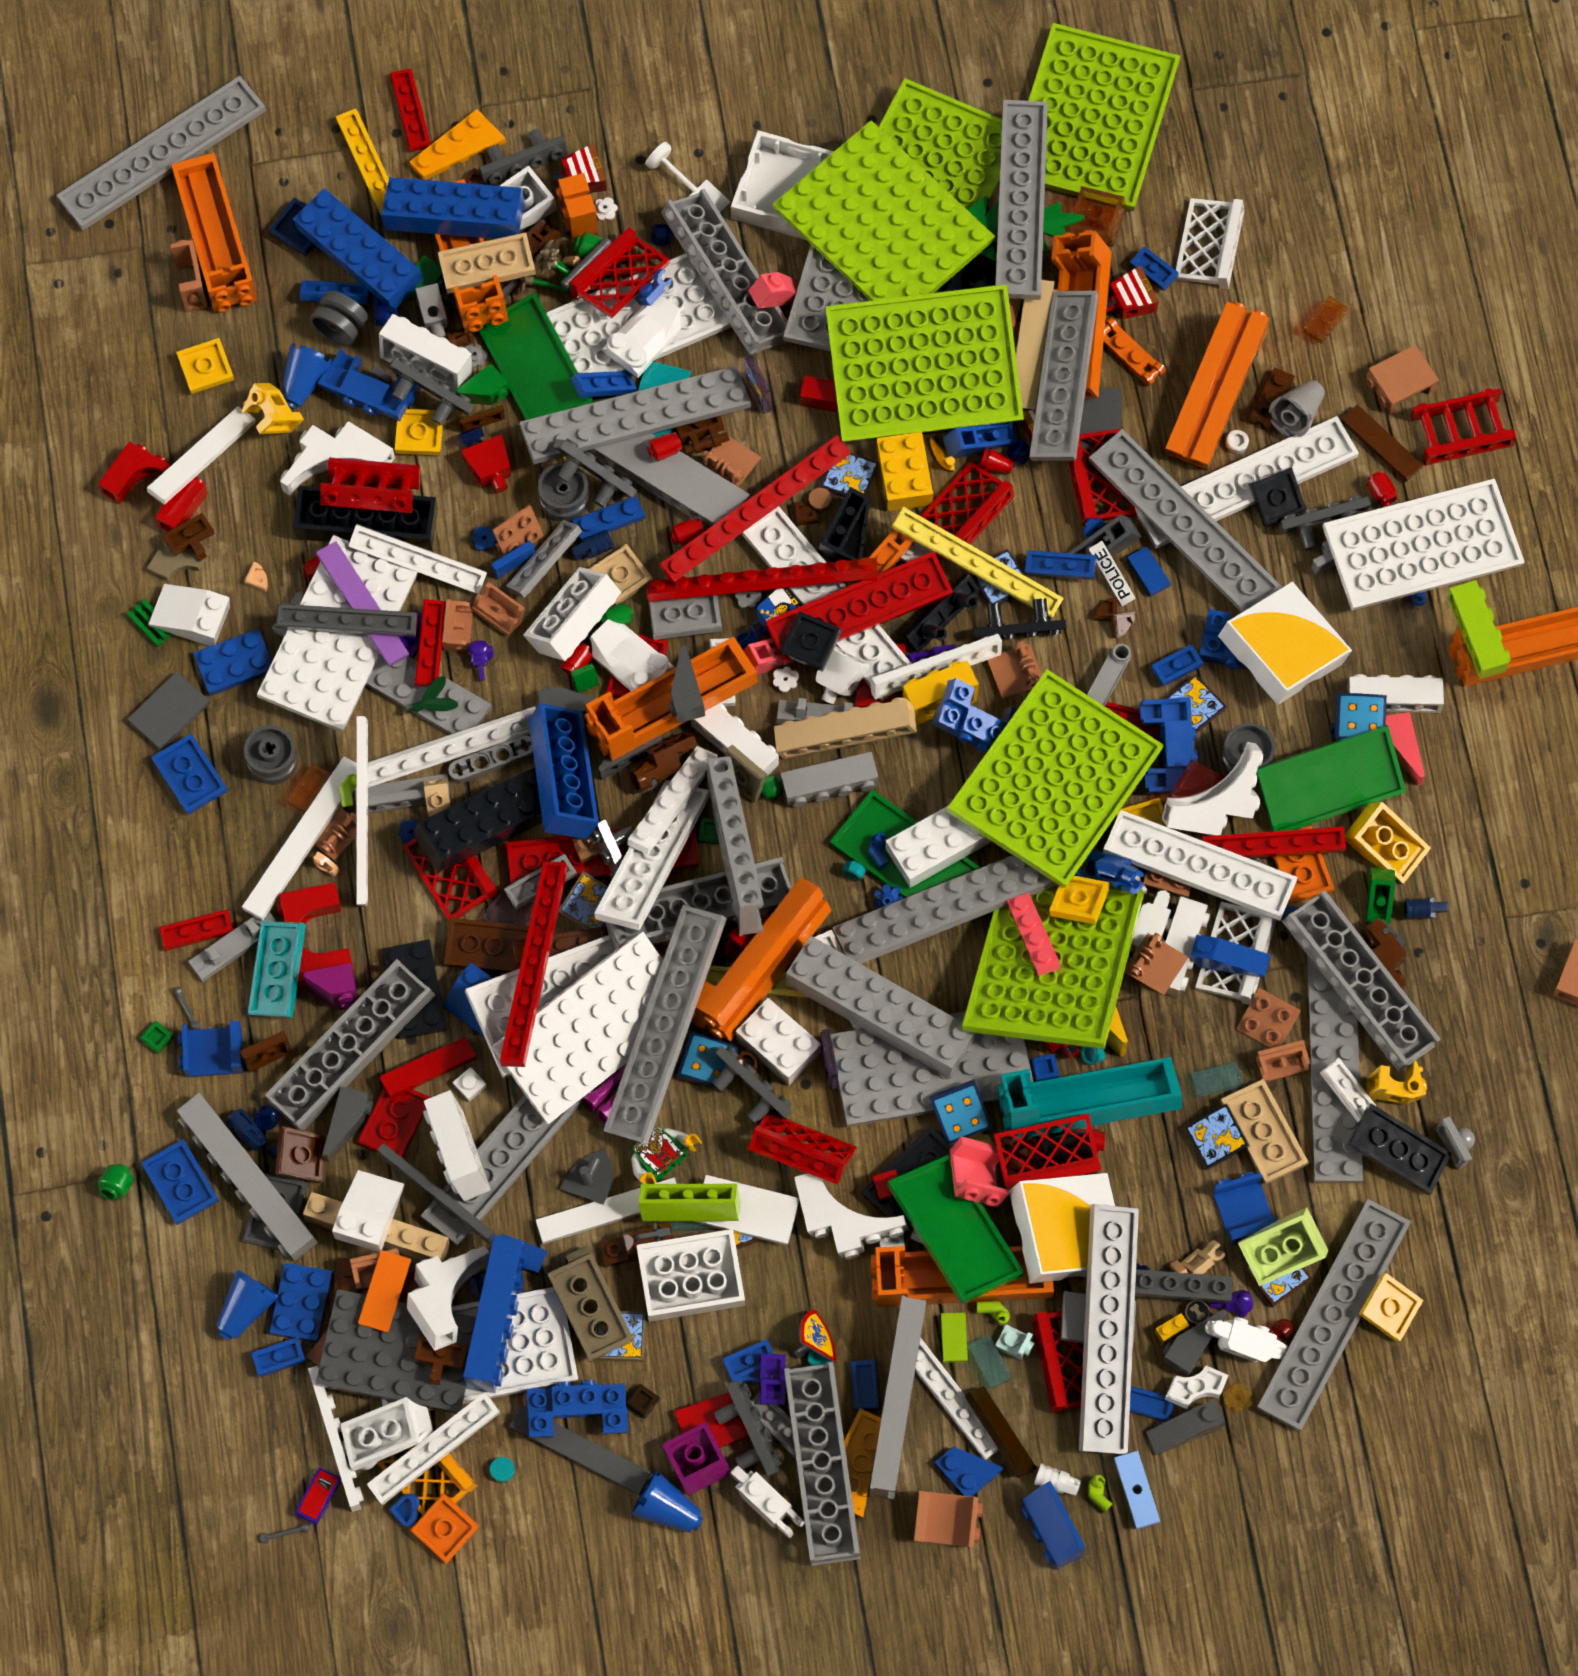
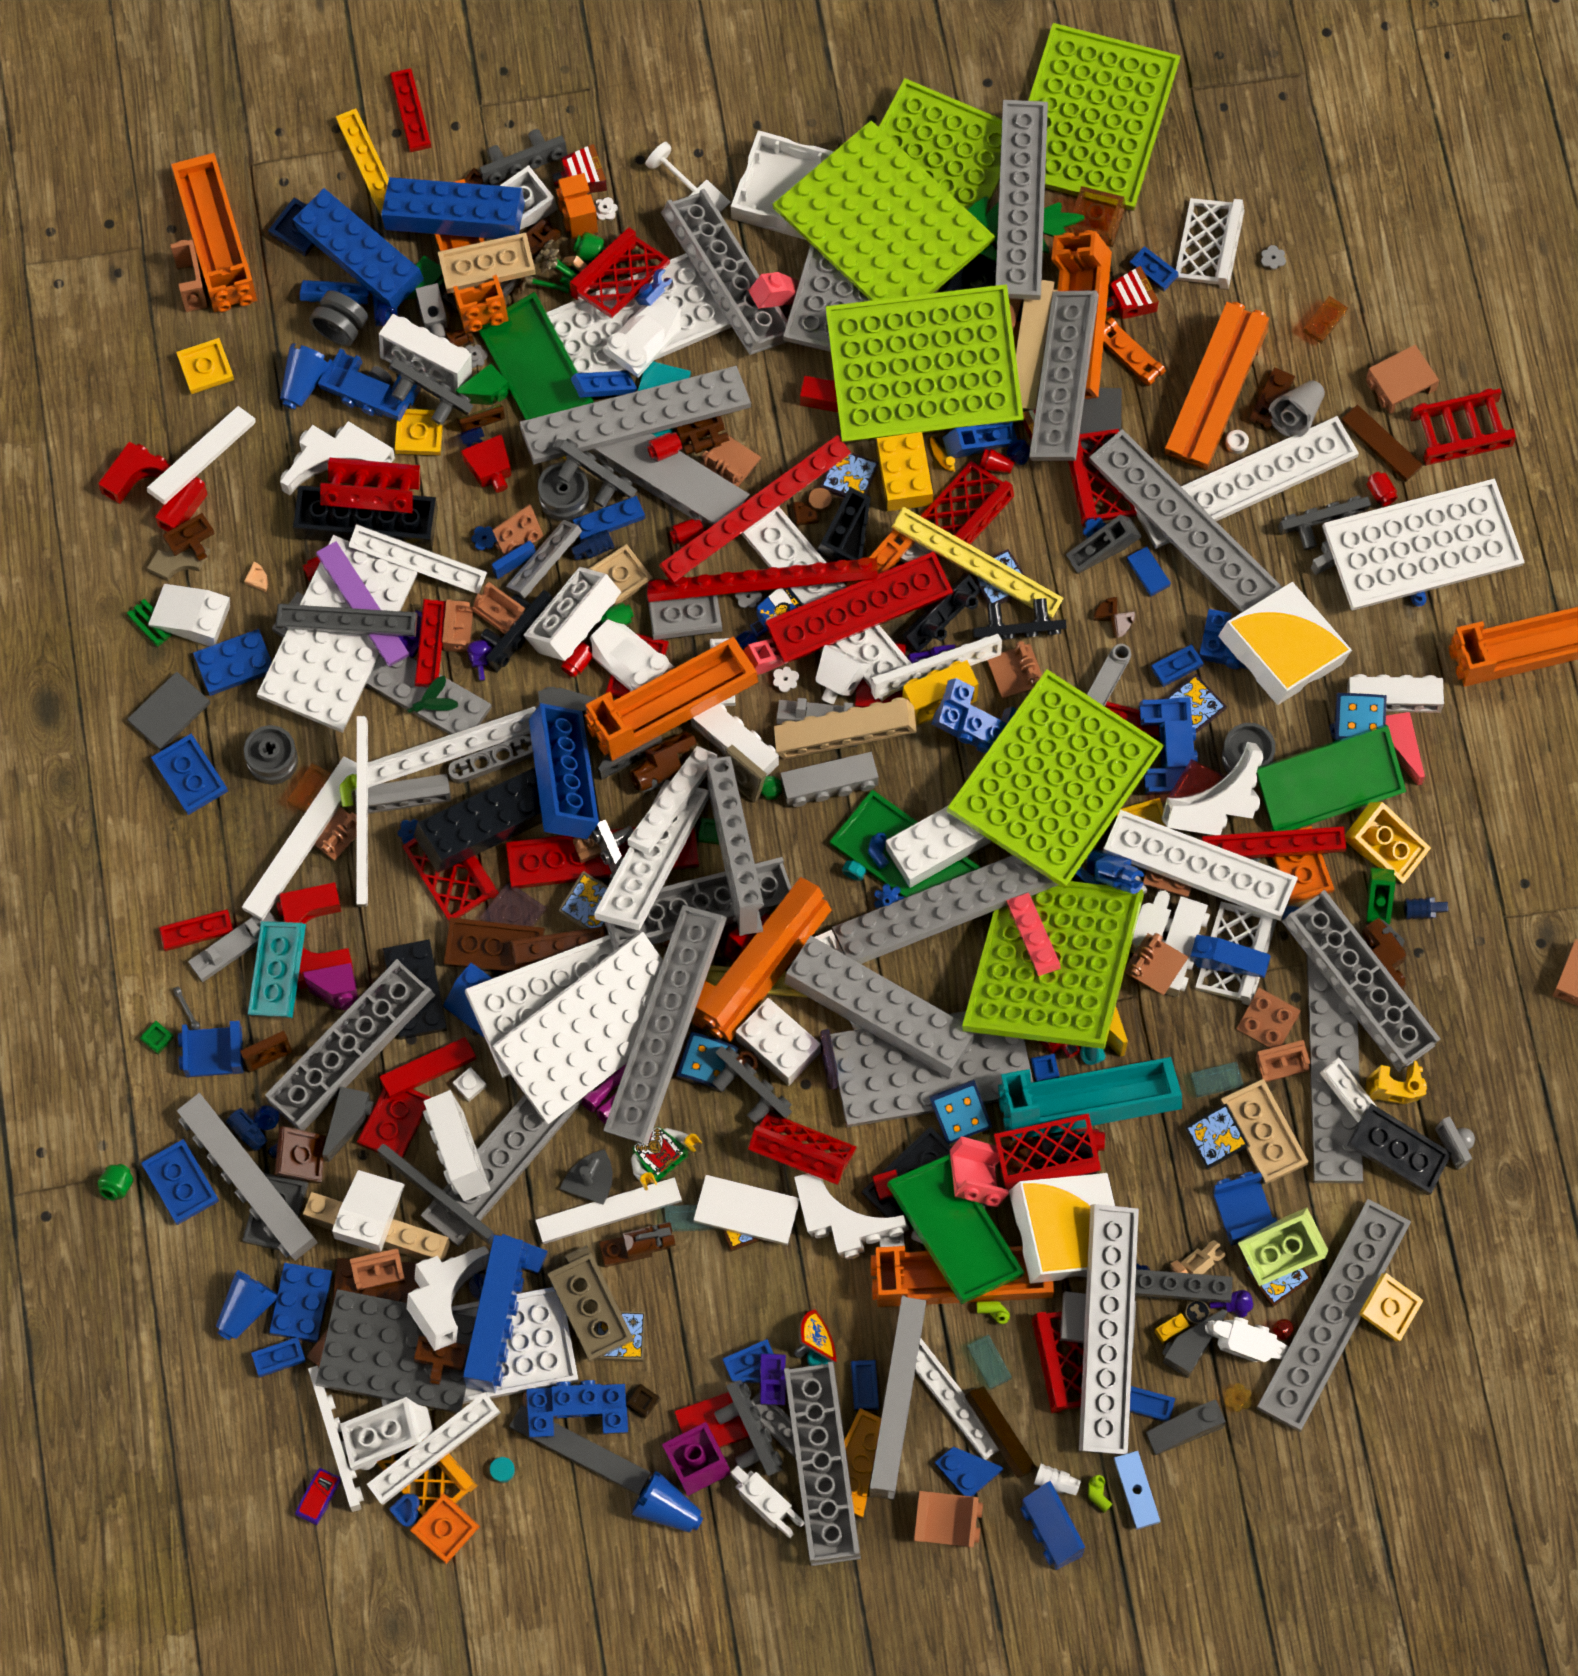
(152, 156): light grey plate -> none
(265, 1538): dark grey hinge -> none
(276, 410): yellow tile -> none
(325, 864): light nougat tile -> none
(384, 1291): orange piece -> none
(436, 795): tan bracket -> none
(464, 140): light orange wing -> none
(513, 640): none -> black plate
(525, 889): light grey tile -> none
(533, 964): red plate -> none
(585, 262): dark grey bar -> none
(585, 678): green tile -> none
(661, 231): clear blue tile -> none
(685, 693): dark grey slope -> none
(689, 1202): lime brick -> none
(691, 1275): white slope -> none
(757, 383): tile -> none
(811, 641): black tile -> none
(954, 1337): lime tile -> none
(1015, 1342): light aqua bracket -> none
(1060, 565): blue plate -> none
(1080, 900): yellow plate -> none
(1112, 573): white sticker -> none
(1188, 1389): white tile -> none
(1273, 252): none -> light grey plant
(1277, 496): black tile -> none
(1478, 629): lime brick -> none

